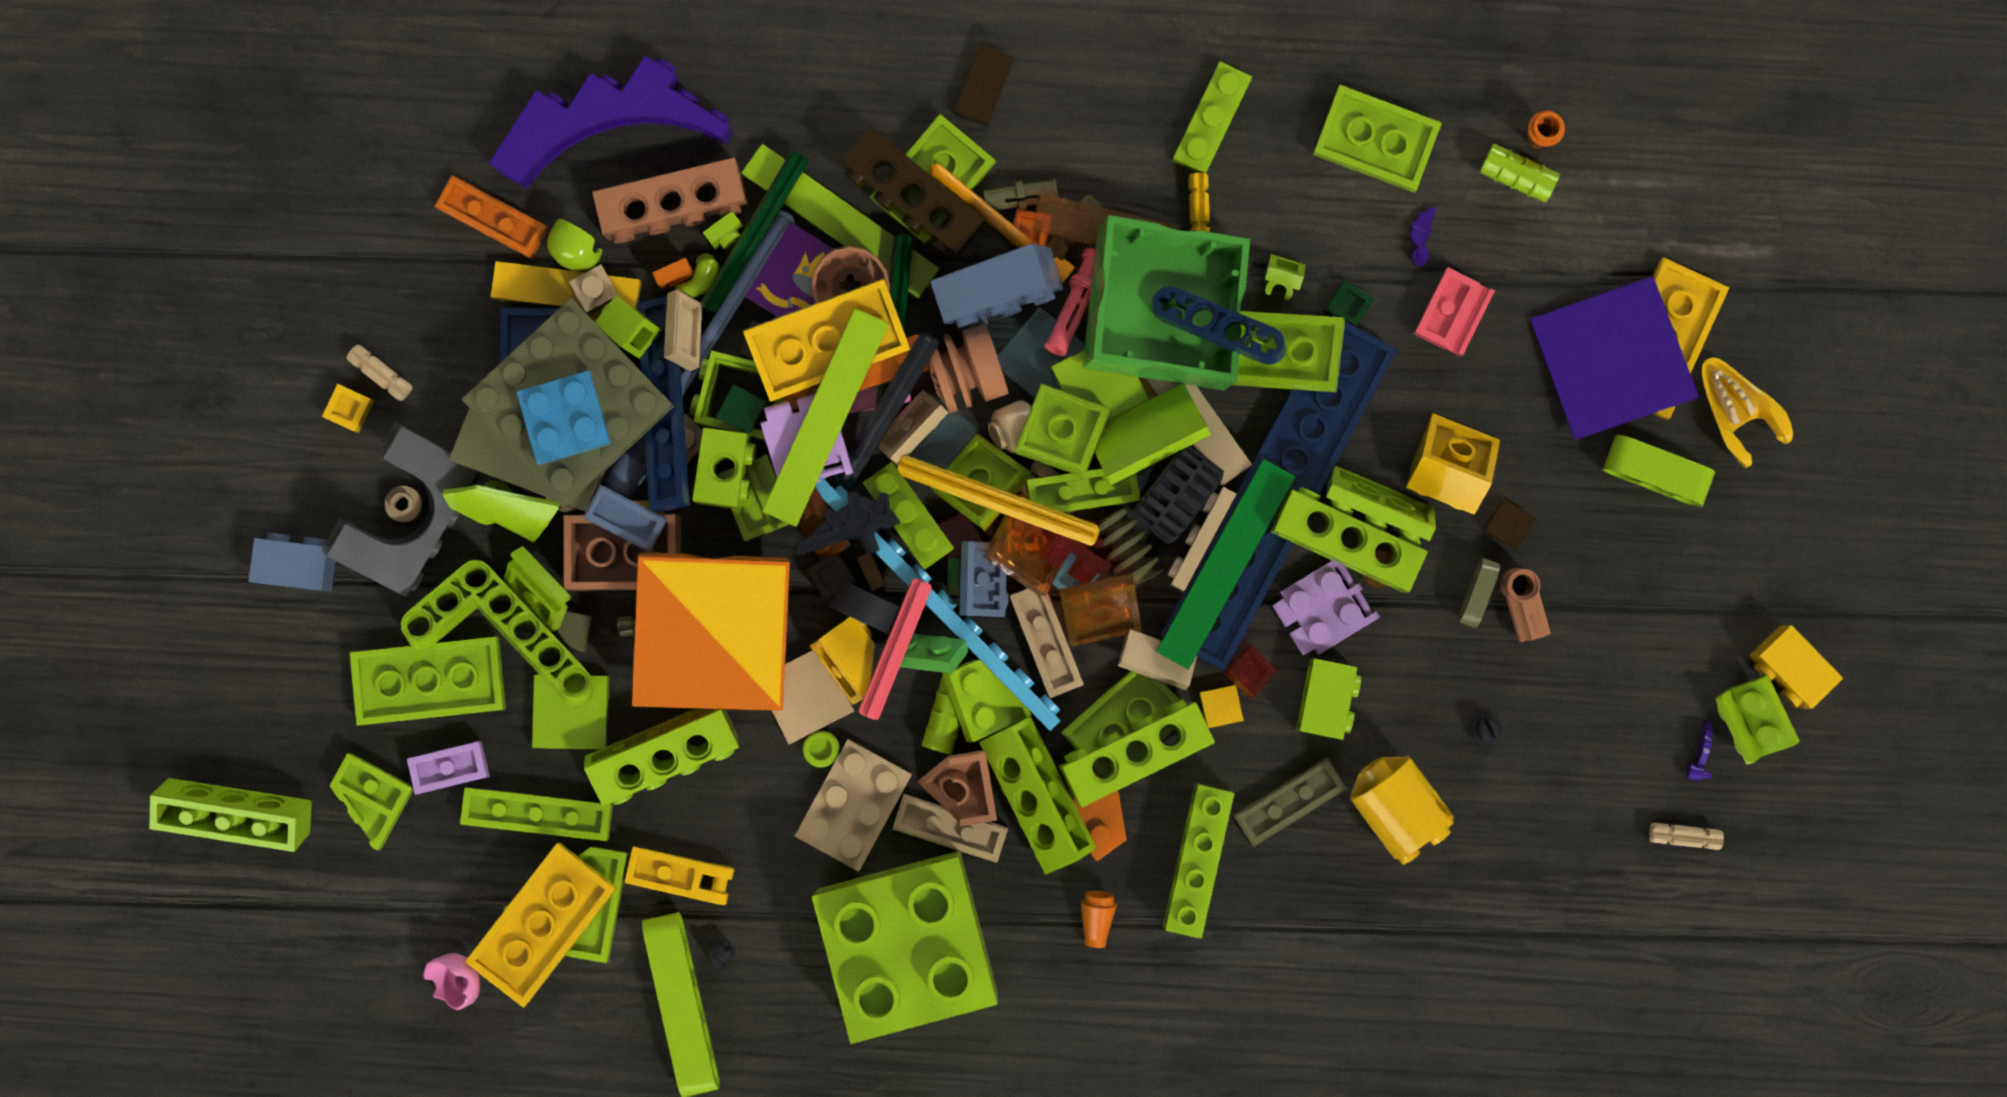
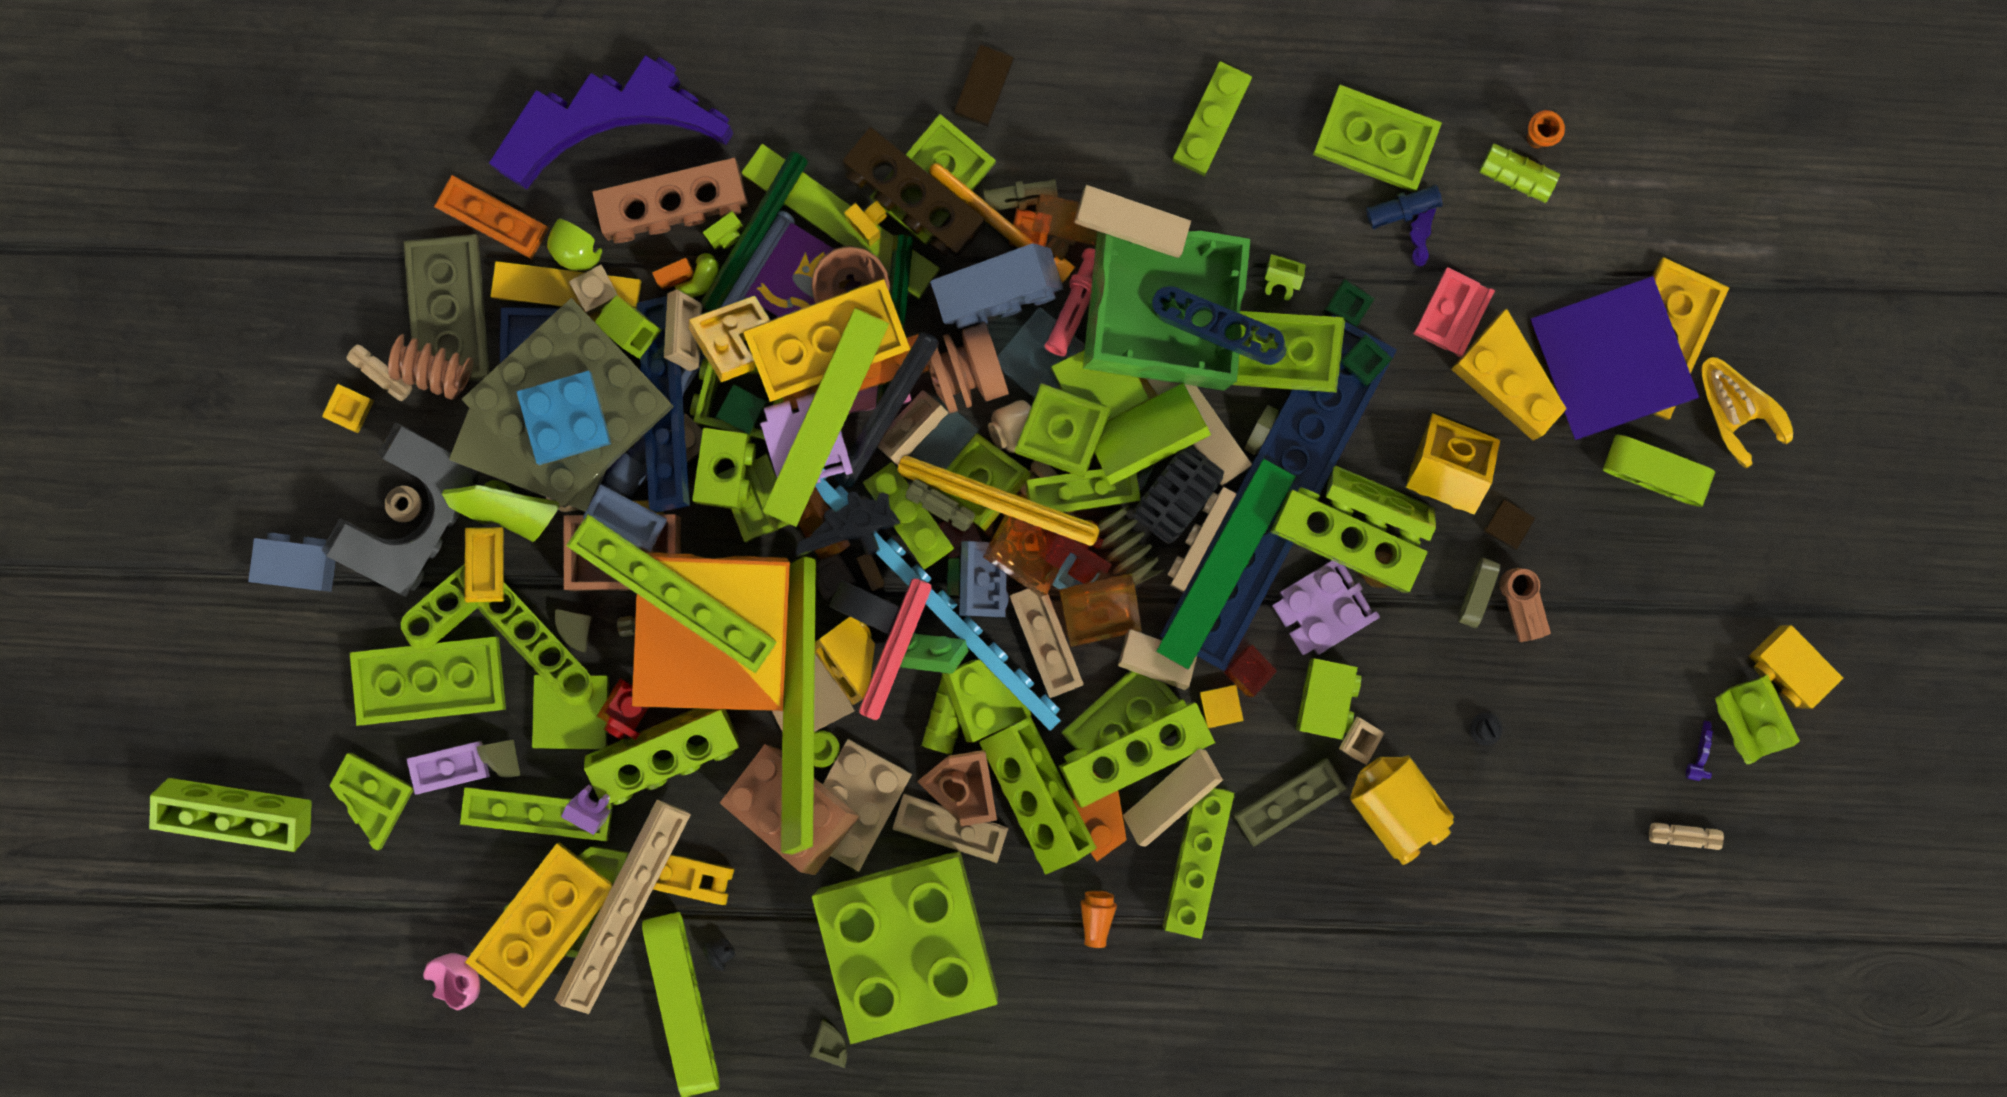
(428, 370): none -> nougat piece
(448, 298): none -> olive tile
(484, 564): none -> yellow tile
(500, 757): none -> olive tile
(536, 589): lime plate -> none
(586, 812): none -> medium lavender tile
(620, 714): none -> red bracket
(622, 907): none -> tan tile
(671, 593): none -> lime tile
(722, 336): none -> yellow plate
(758, 805): none -> nougat brick
(799, 710): none -> lime tile
(830, 1045): none -> olive tile
(865, 222): none -> yellow tile
(940, 505): none -> olive axle
(1132, 221): none -> tan tile
(1172, 797): none -> tan tile
(1199, 202): yellow axle -> none
(1261, 430): none -> olive tile
(1361, 740): none -> tan slope
(1366, 360): none -> dark green tile
(1404, 207): none -> dark blue pin
(1511, 377): none -> yellow wedge

